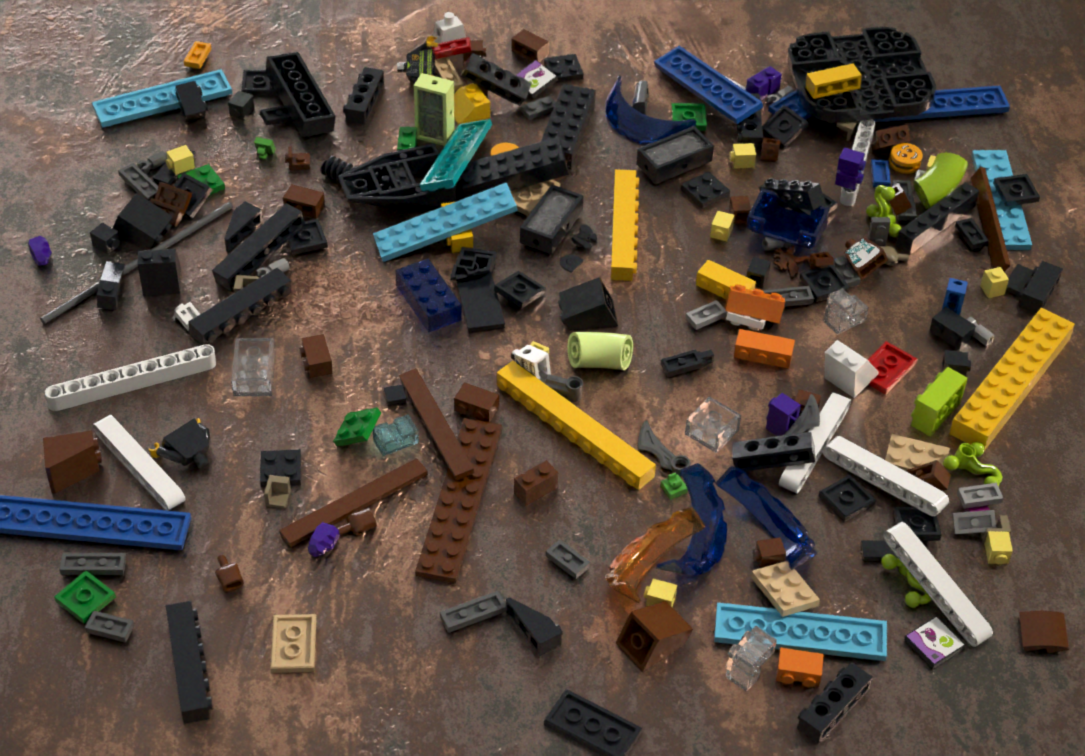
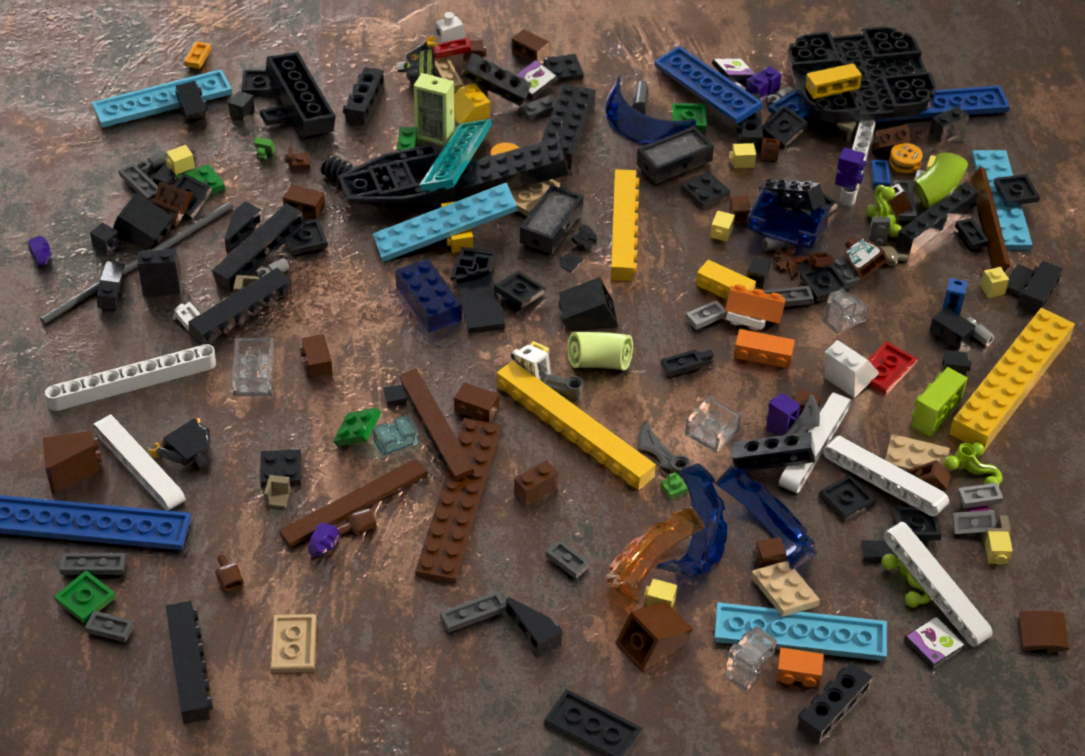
(733, 69): none -> tile
(948, 124): none -> black brick

